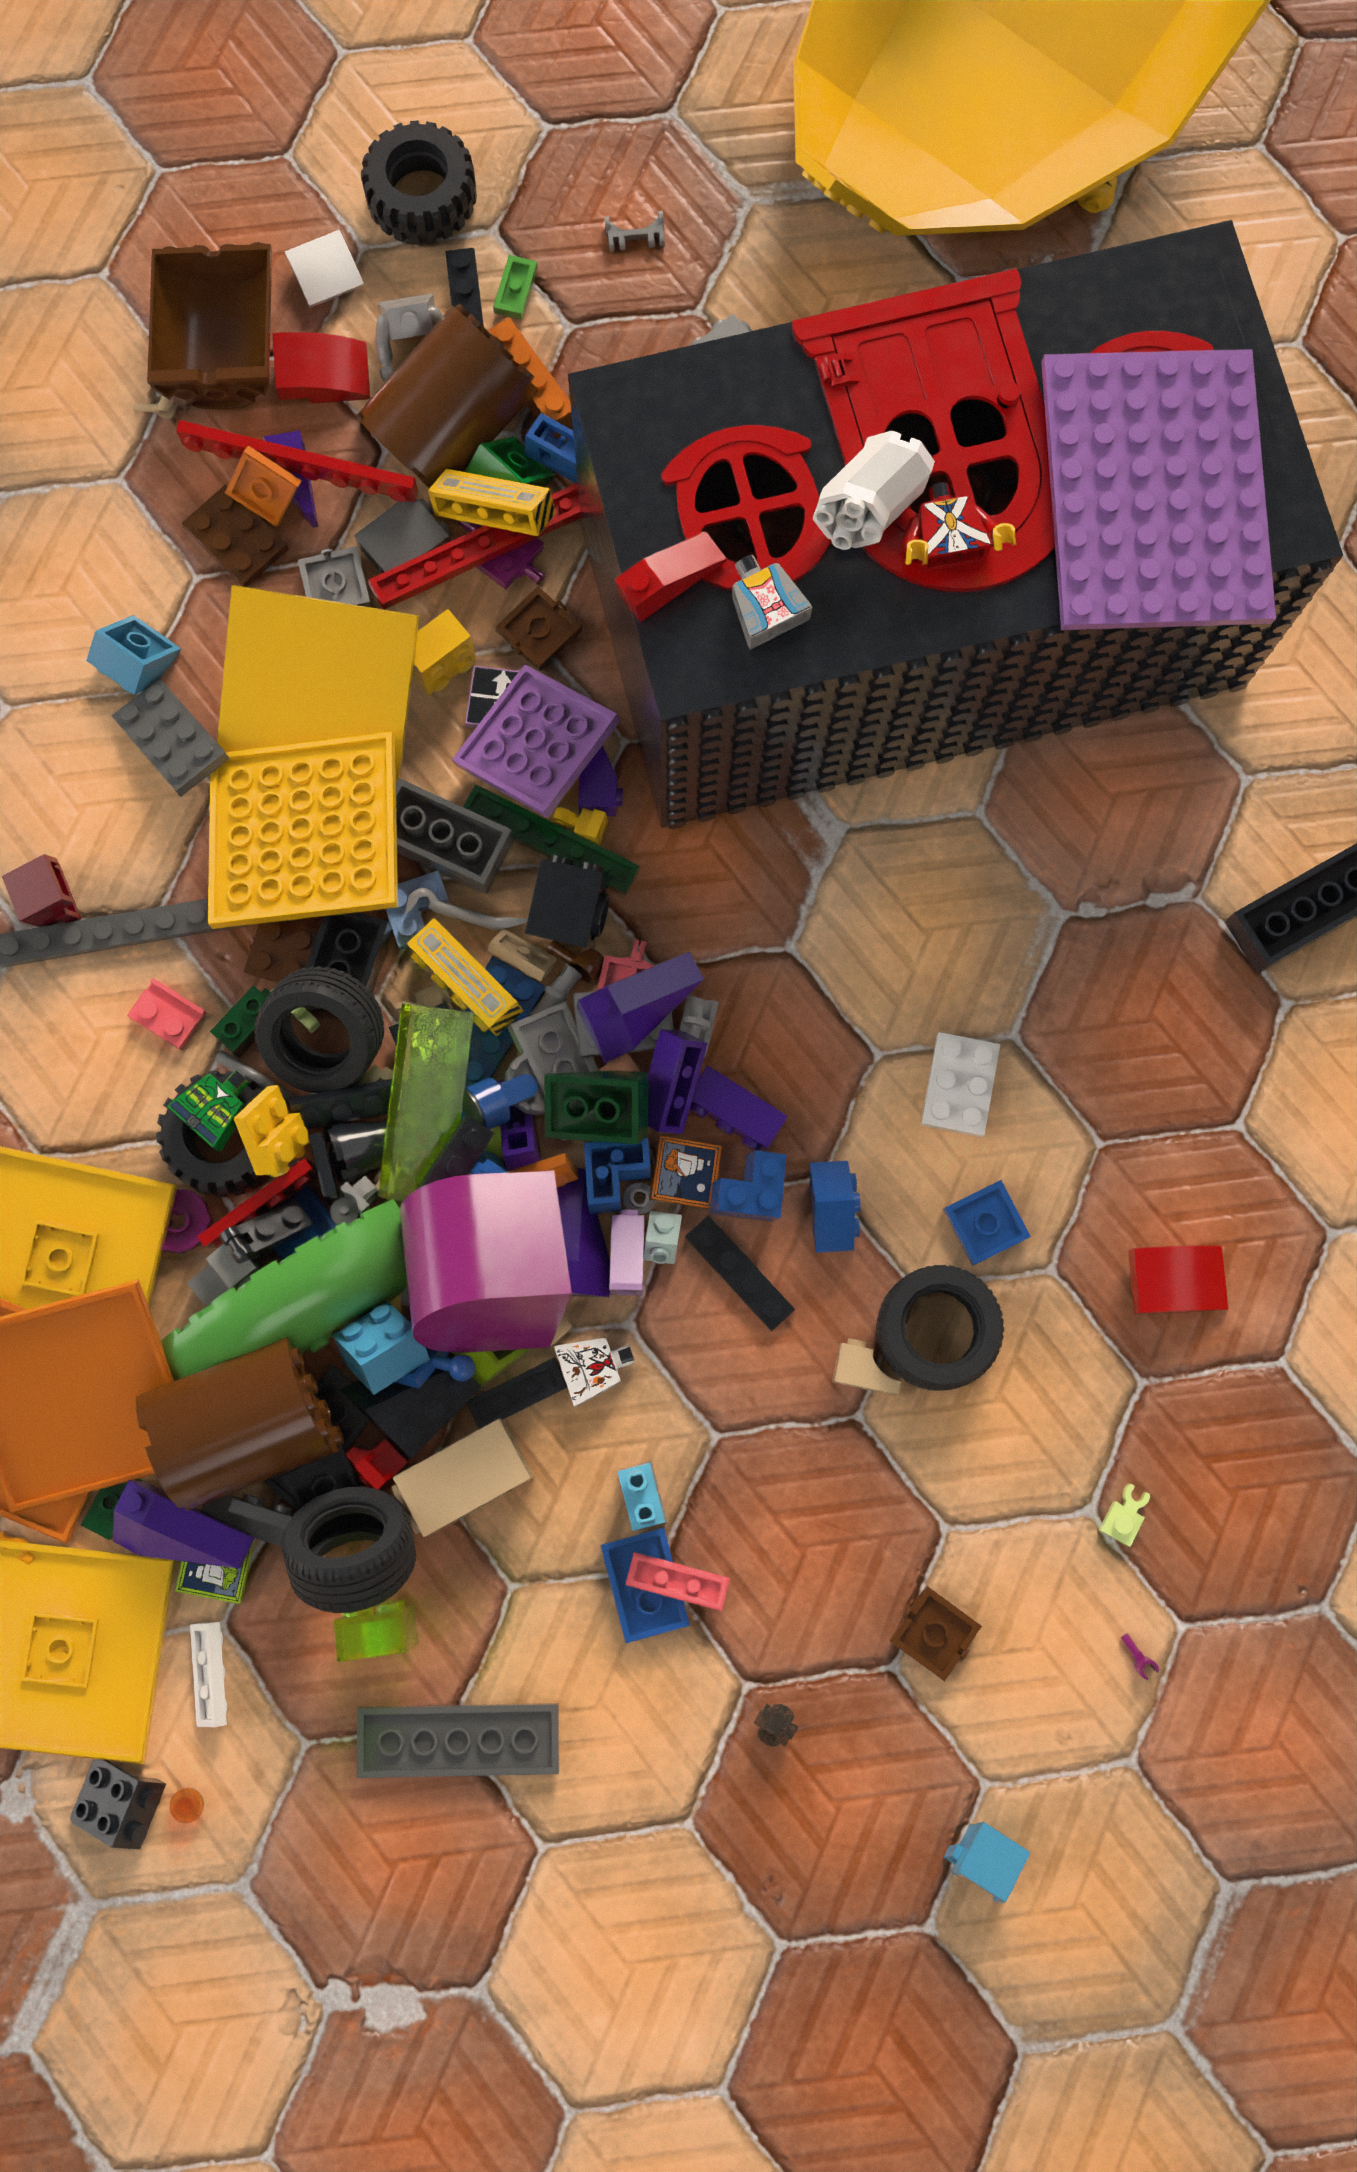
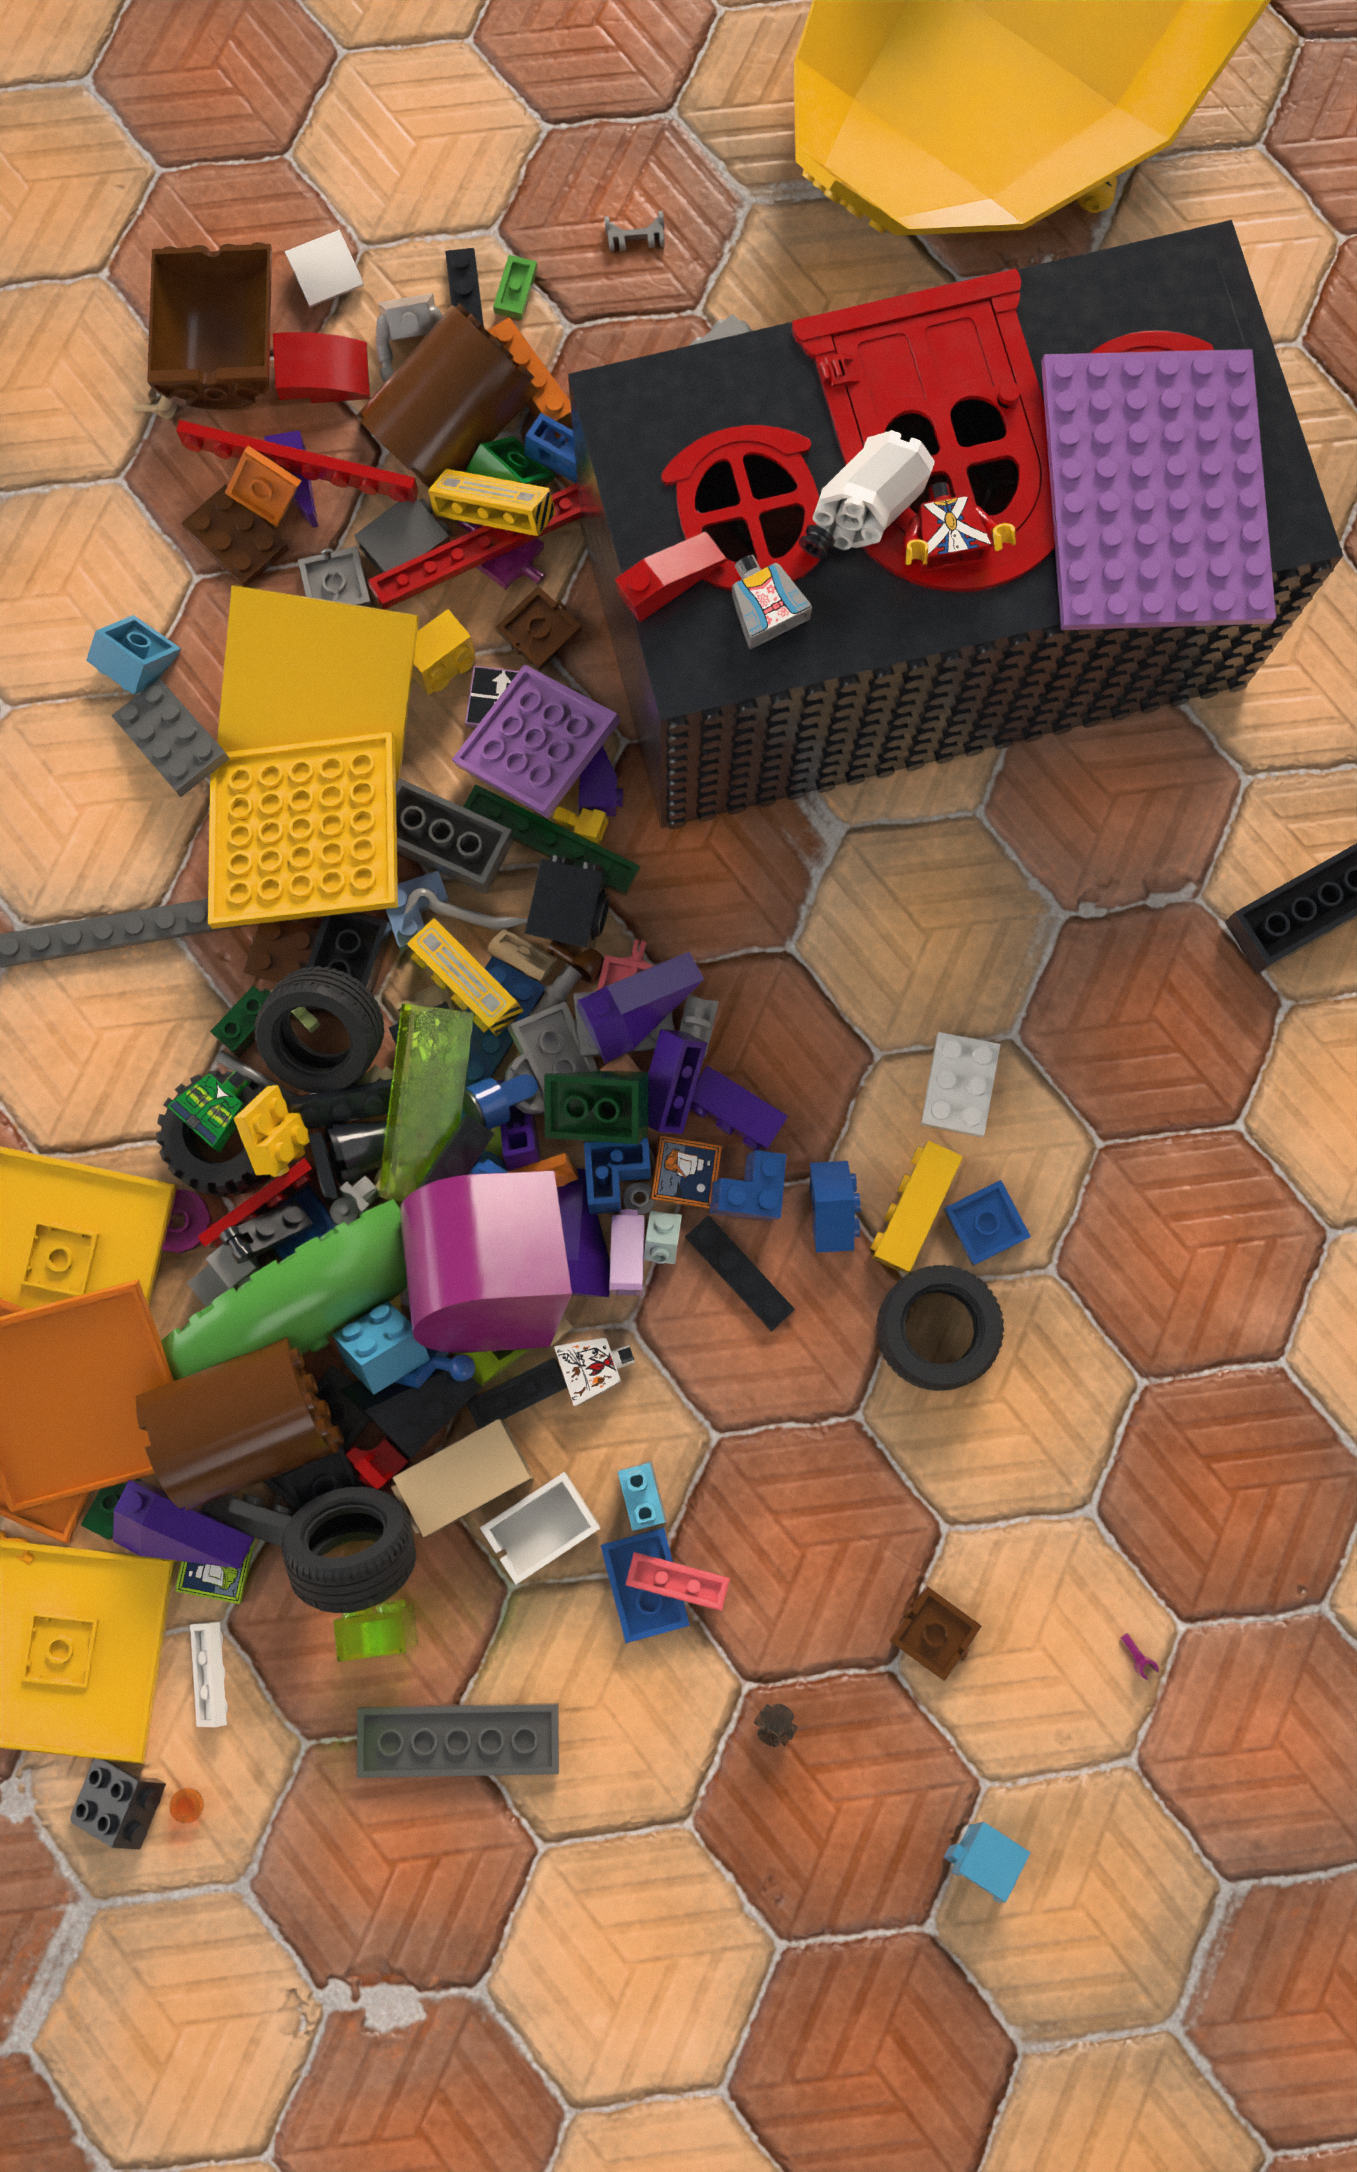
(41, 893): dark red plate -> none
(167, 1014): coral plate -> none
(417, 149): black tyre -> none
(540, 1527): none -> white piece
(816, 541): none -> black bush
(858, 1369): tan arch -> none
(916, 1207): none -> yellow brick
(1122, 1520): yellowish green plate -> none
(1178, 1279): red slope -> none

